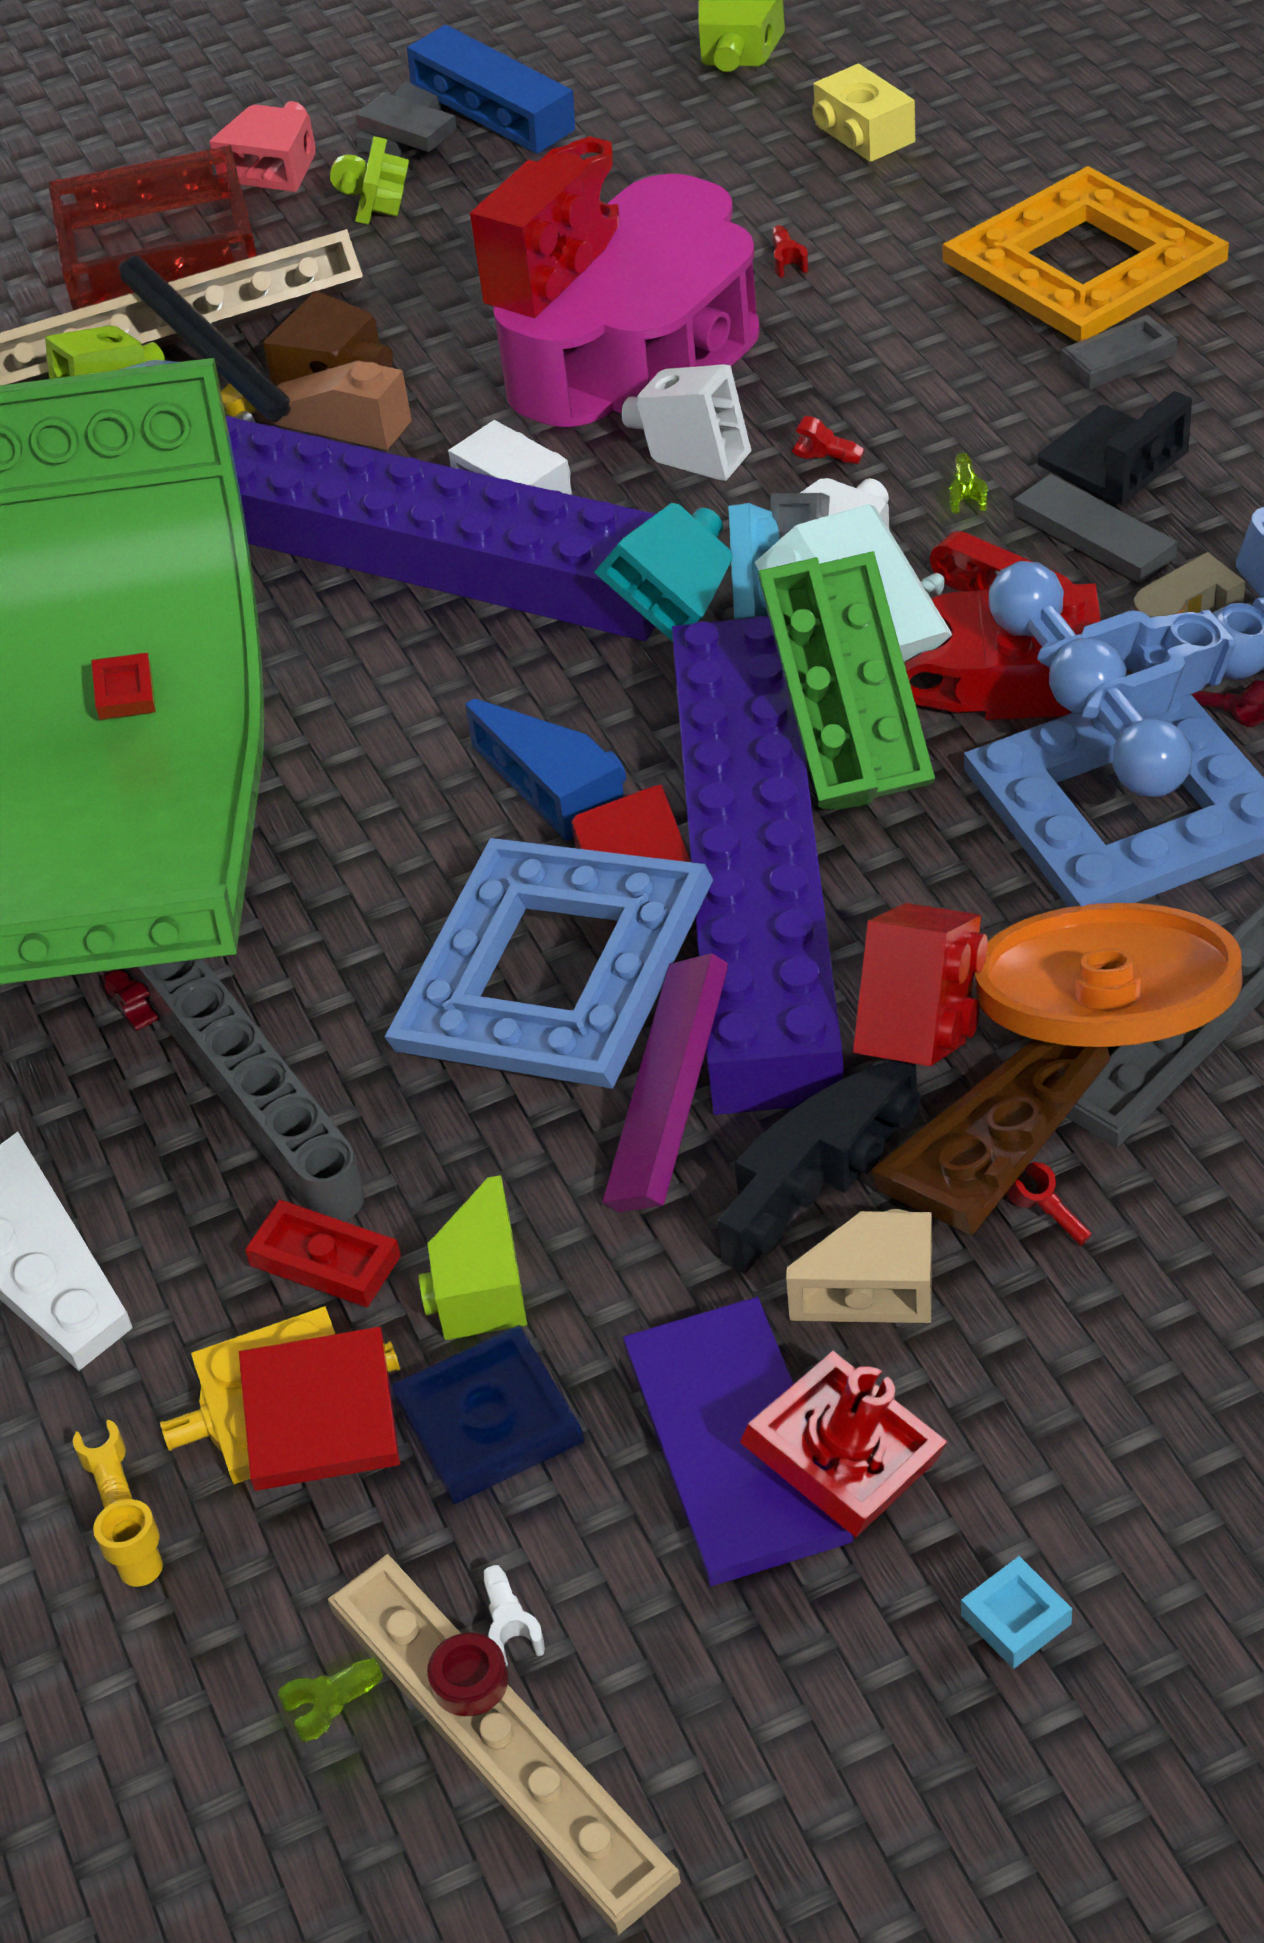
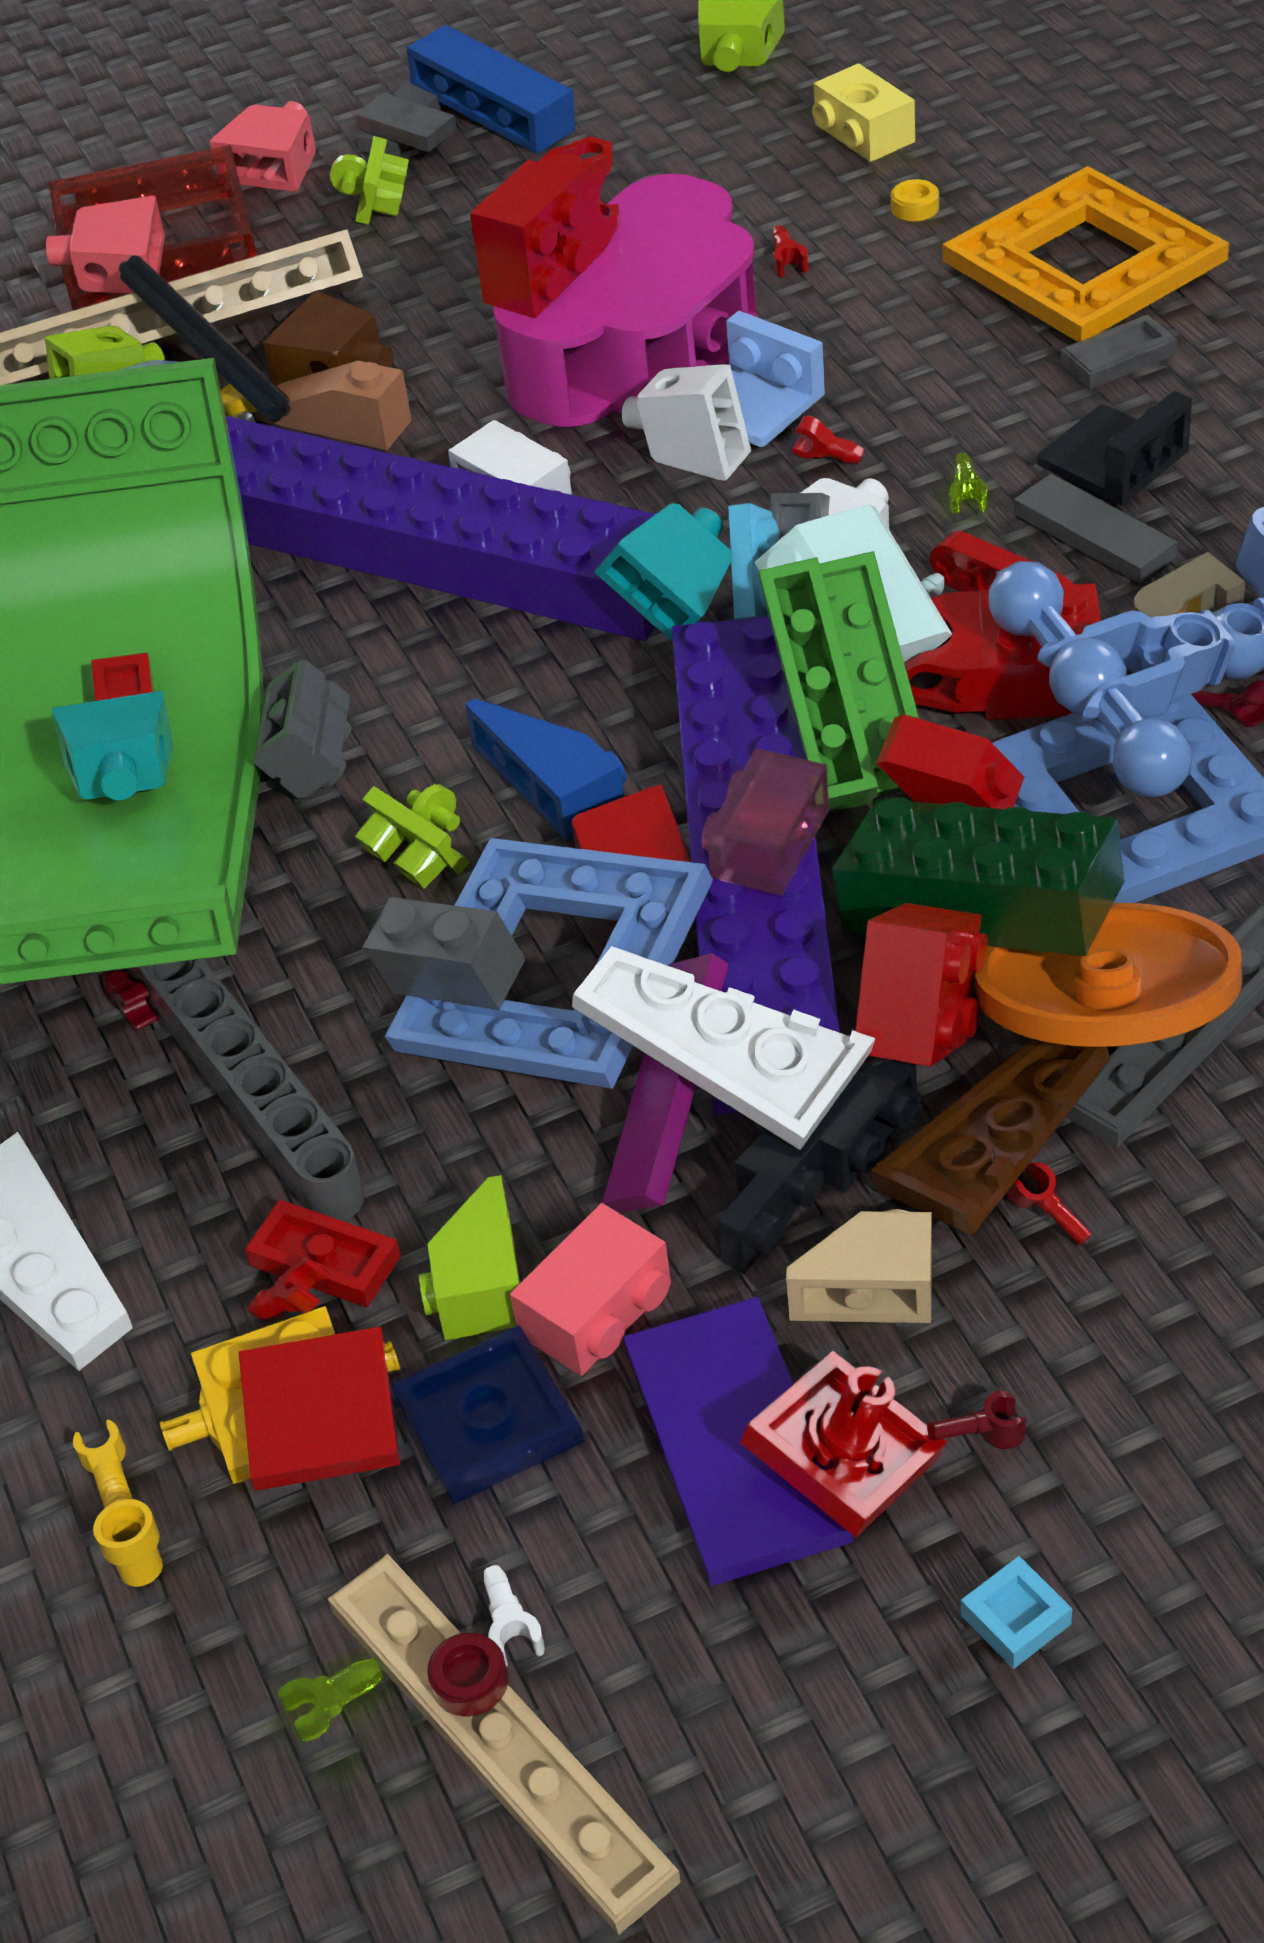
(105, 238): none -> coral torso
(115, 744): none -> teal torso
(289, 1291): none -> red piece
(303, 730): none -> dark grey brick
(421, 827): none -> lime hips
(444, 952): none -> dark grey brick
(592, 1289): none -> coral brick
(747, 1055): none -> white wing
(767, 821): none -> clear pink brick
(774, 374): none -> light blue bracket
(914, 200): none -> yellow tile
(947, 765): none -> red slope
(997, 1432): none -> dark red hand
(1029, 873): none -> dark green brick

